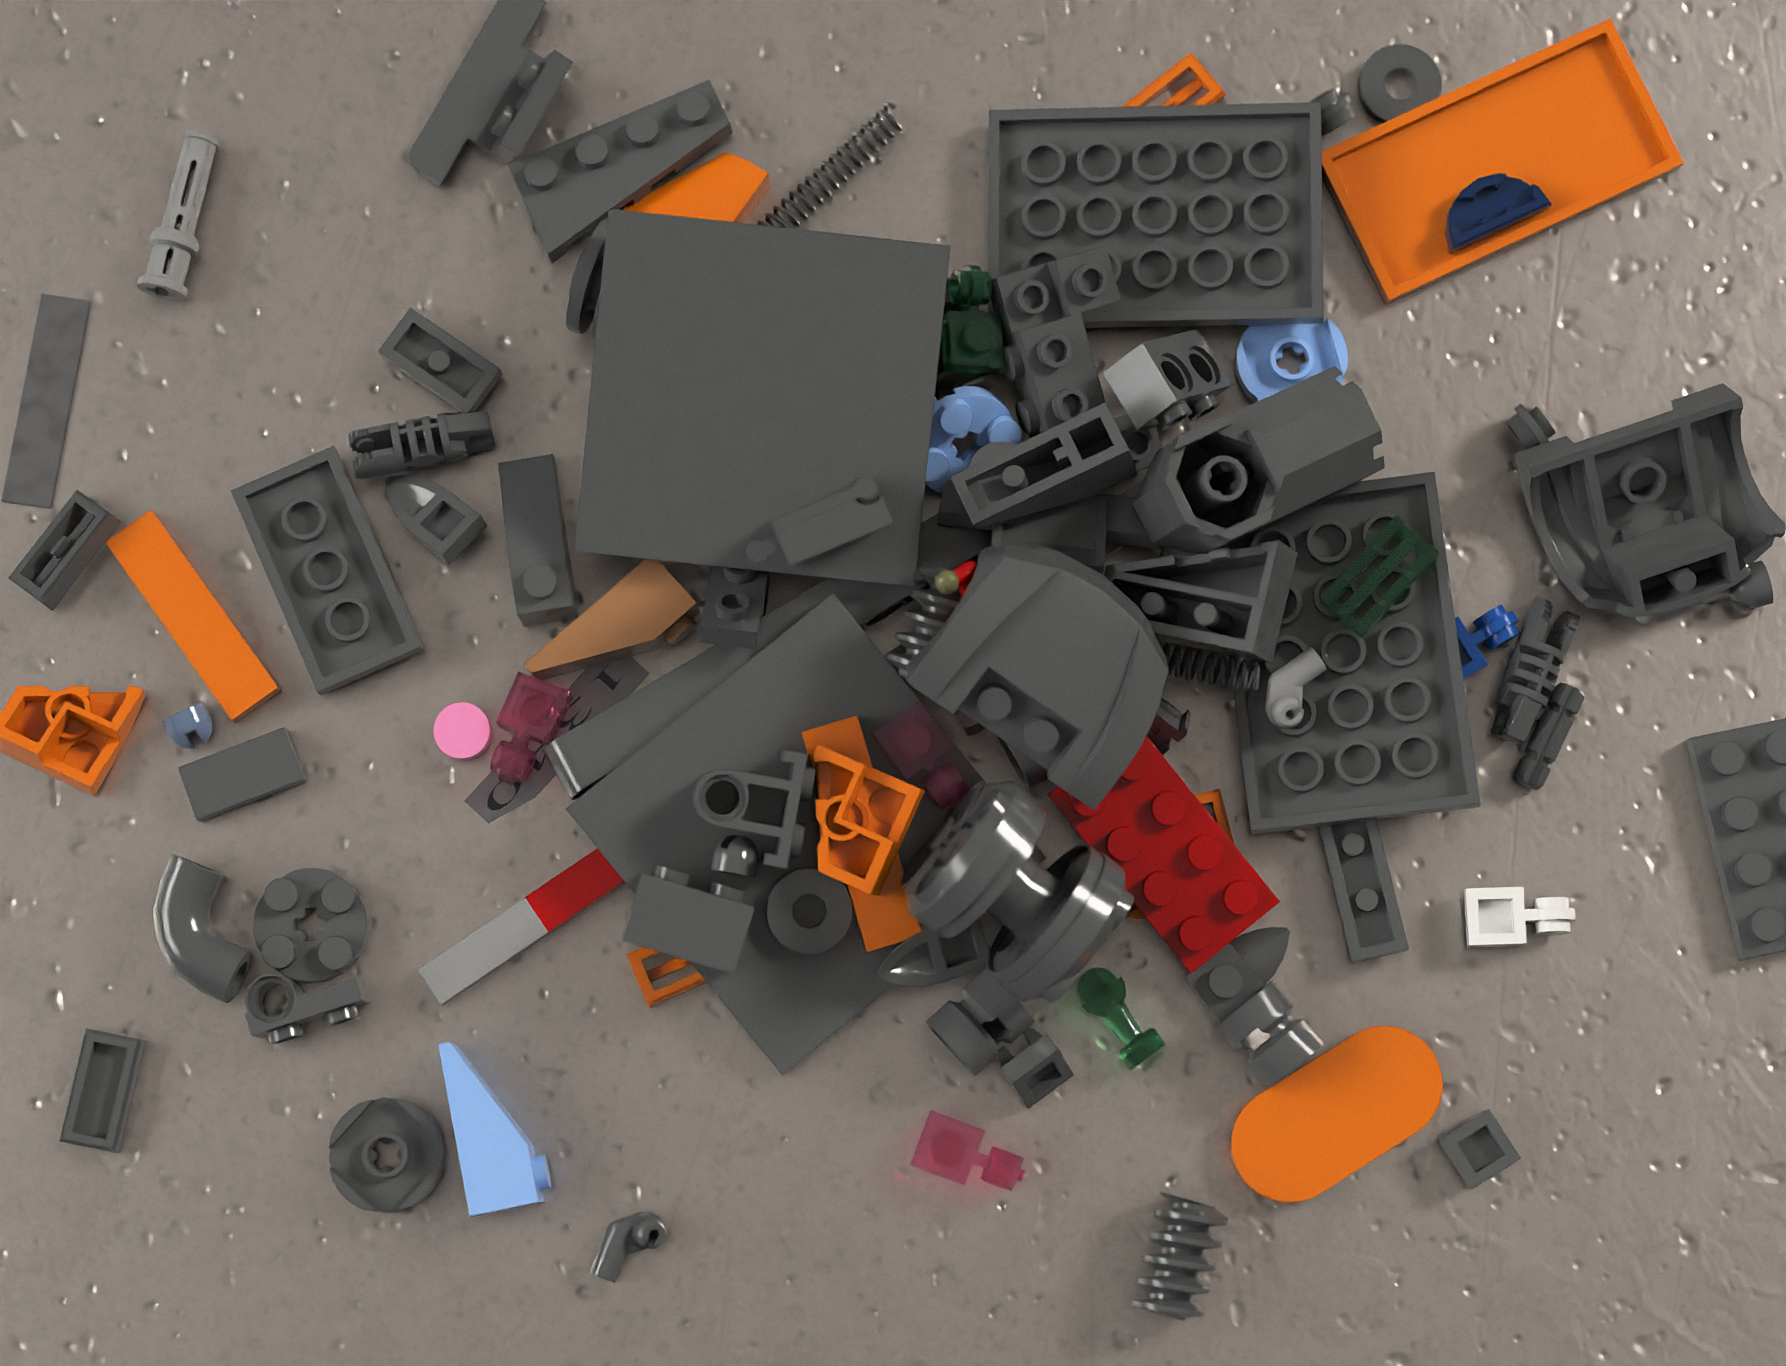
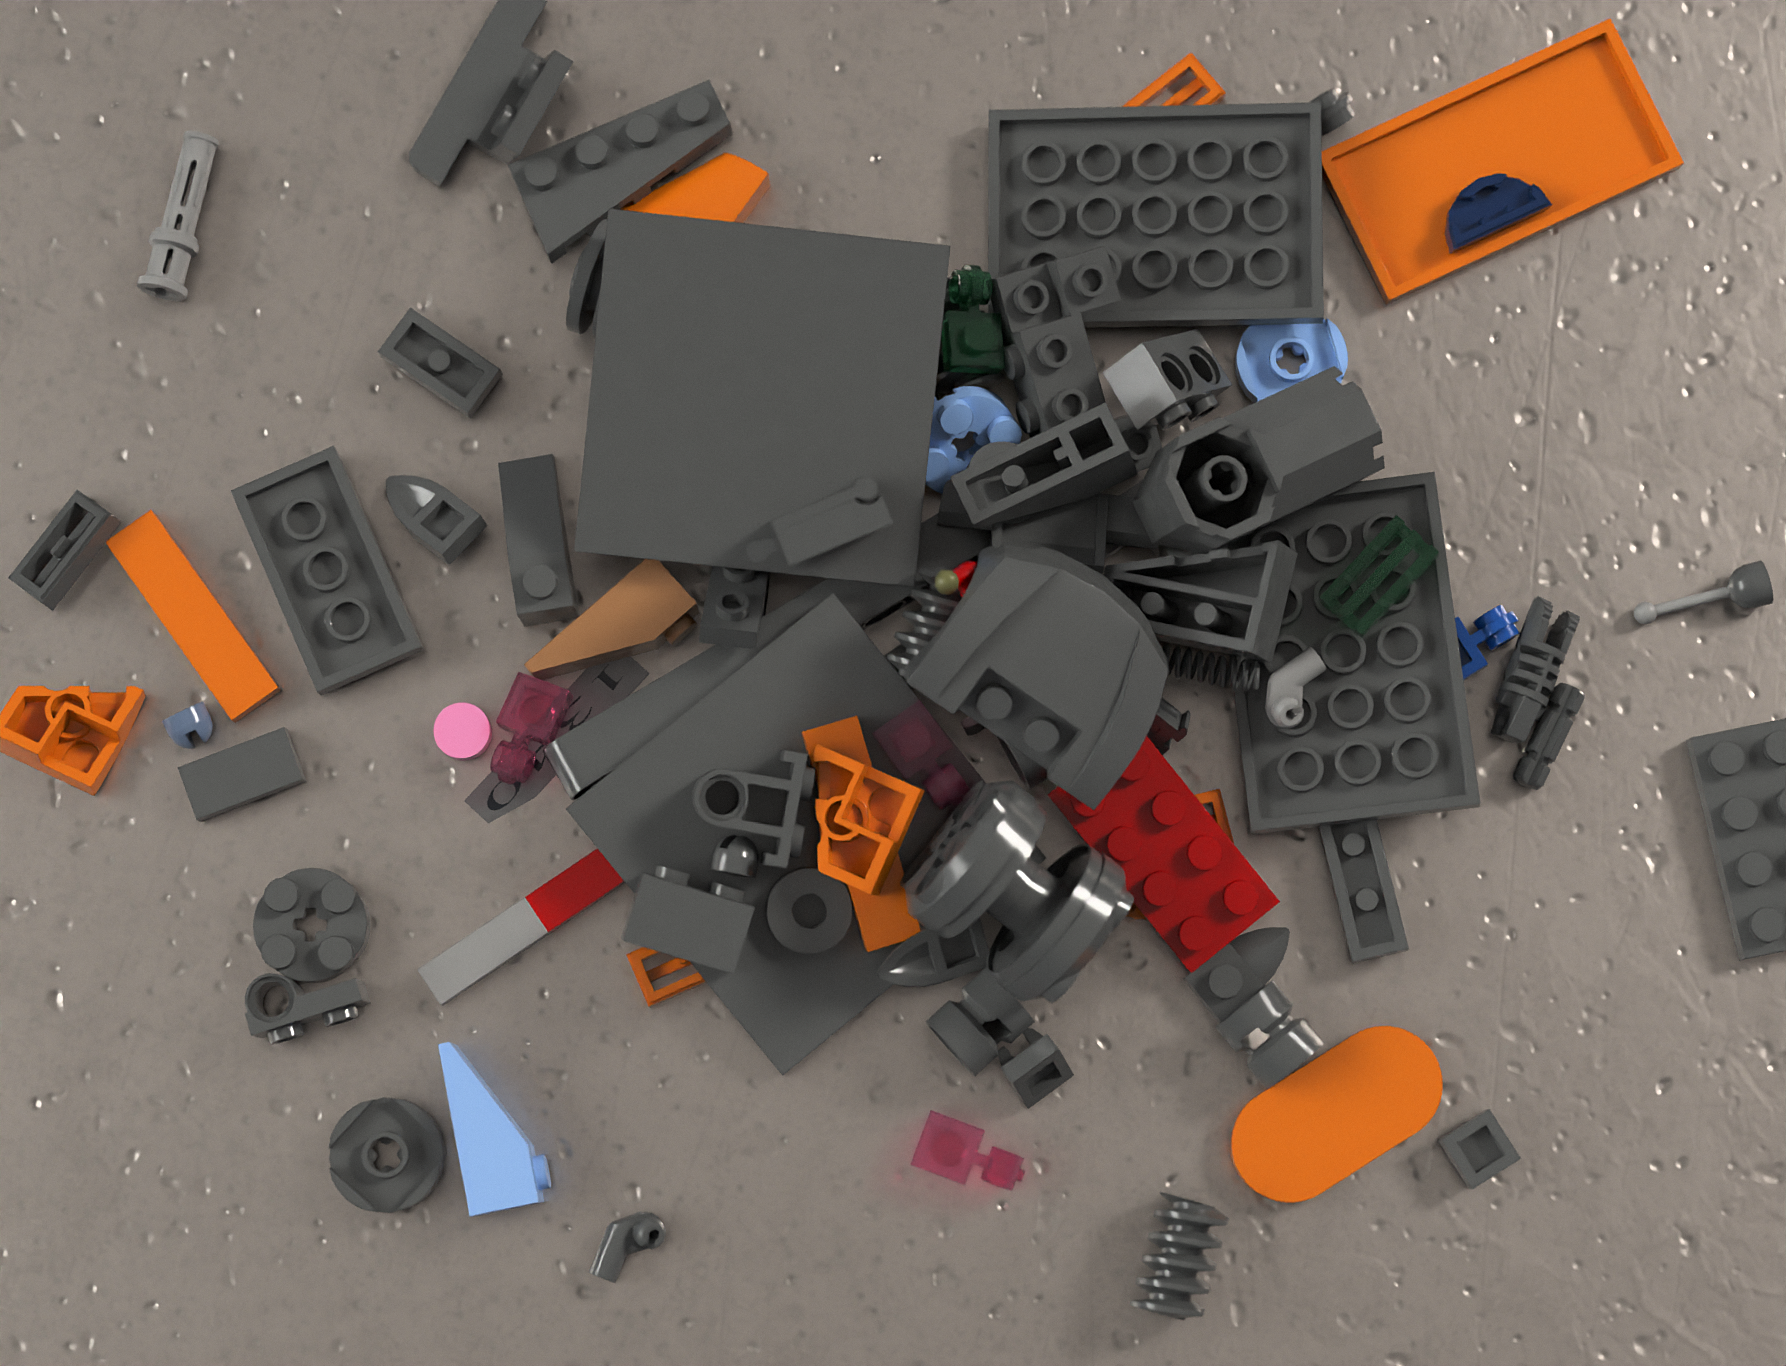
(45, 401): flat silver sticker -> none
(102, 1090): dark grey tile -> none
(186, 931): dark grey cylinder -> none
(419, 443): dark grey hinge -> none
(831, 164): dark grey piece -> none
(1104, 998): clear green leg -> none
(1397, 59): dark grey piece -> none
(1499, 916): white plate -> none
(1530, 427): dark grey plate -> none
(1651, 508): dark grey piece -> none

